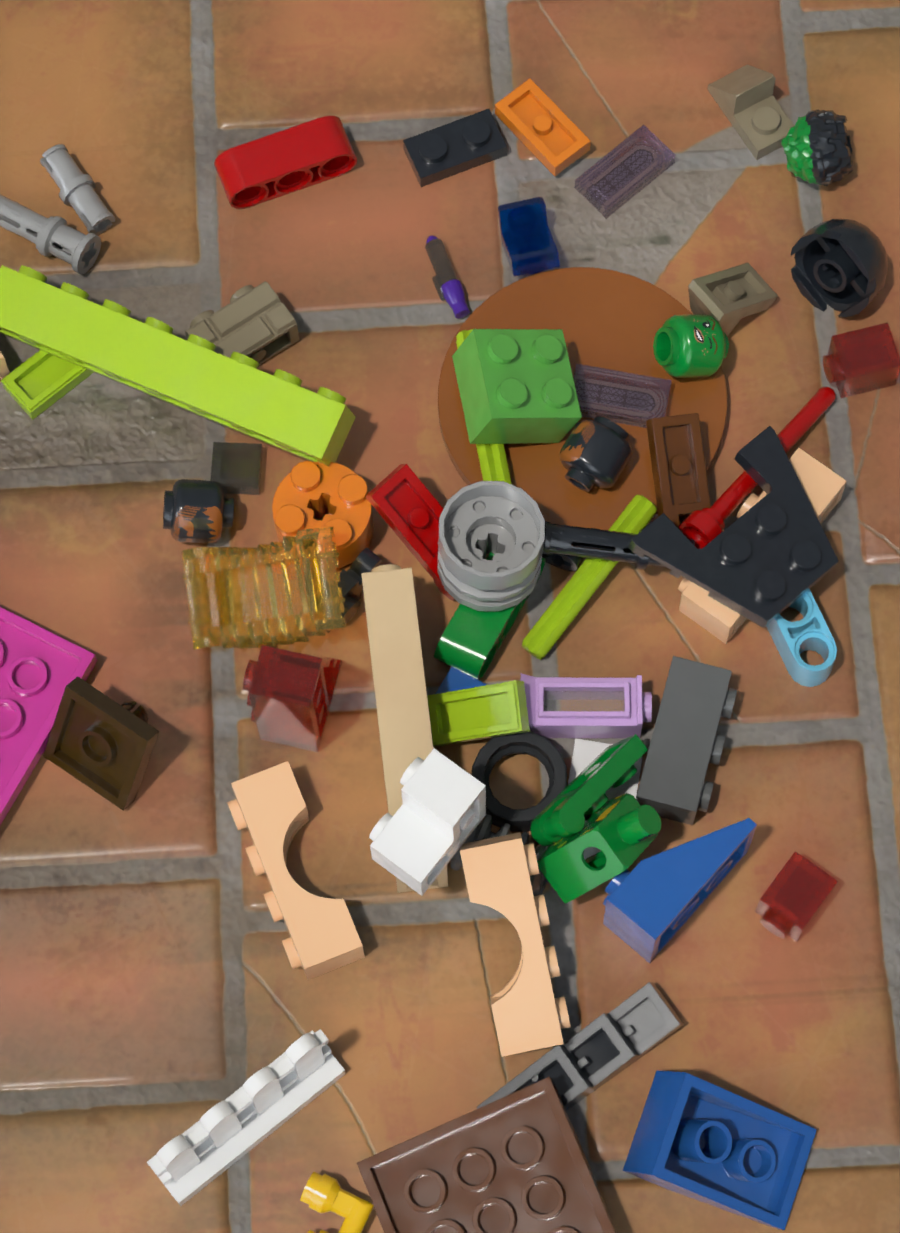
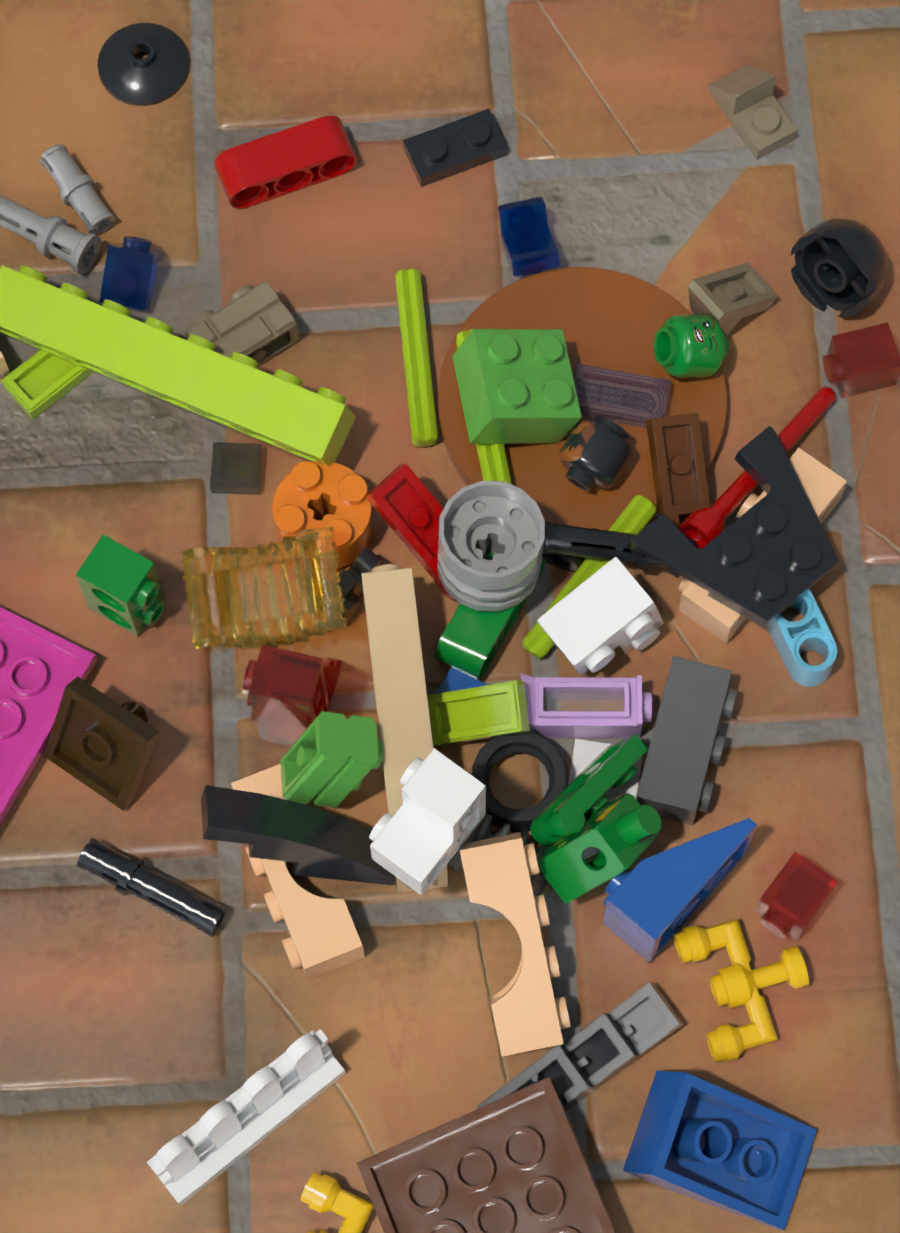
(121, 586): none -> green brick
(130, 272): none -> clear blue bracket
(135, 878): none -> black pin
(148, 79): none -> black dish
(197, 511): black head -> none
(292, 832): none -> black slope
(330, 759): none -> bright green brick
(416, 358): none -> lime axle
(446, 280): piece -> none
(542, 127): orange plate -> none
(601, 615): none -> white brick
(625, 171): tile -> none
(739, 984): none -> yellow piece
(819, 148): black piece -> none

